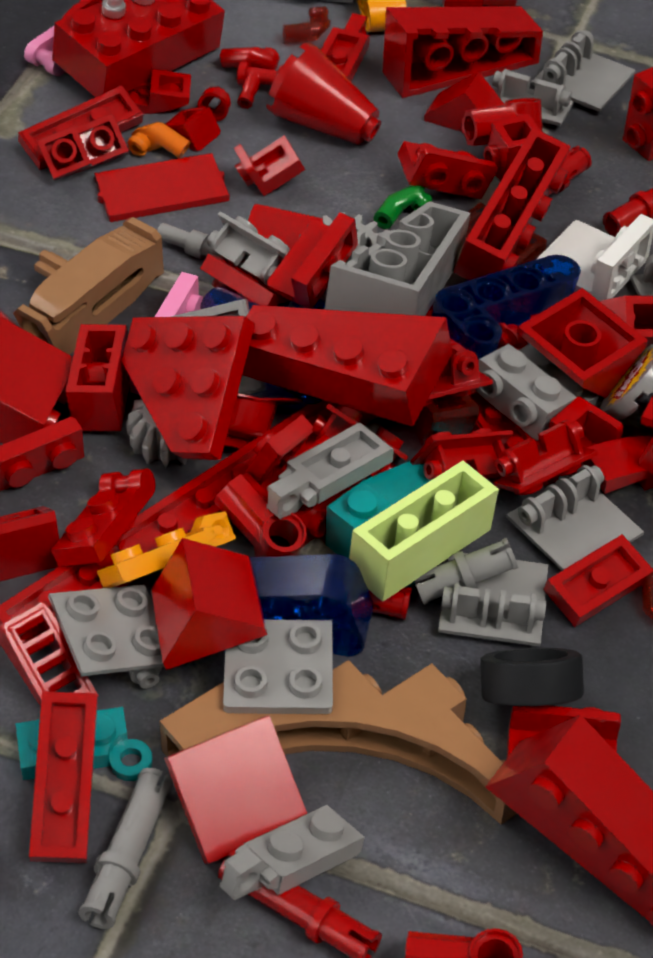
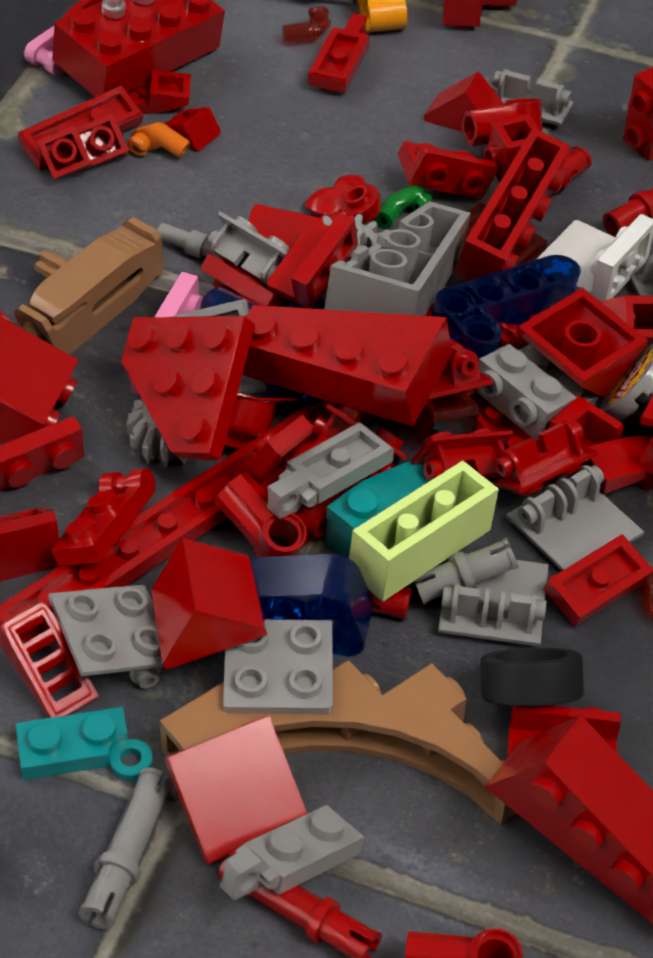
(63, 777): red plate -> none
(98, 378): red brick -> none
(133, 563): light orange hinge -> none
(161, 187): red piece -> none
(223, 105): red hinge -> none
(251, 79): red piece -> none
(258, 57): red arm -> none
(270, 166): red bracket -> none
(322, 98): red cone -> none
(348, 196): none -> red plate
(447, 44): red wedge -> none
(586, 74): light grey hinge -> none

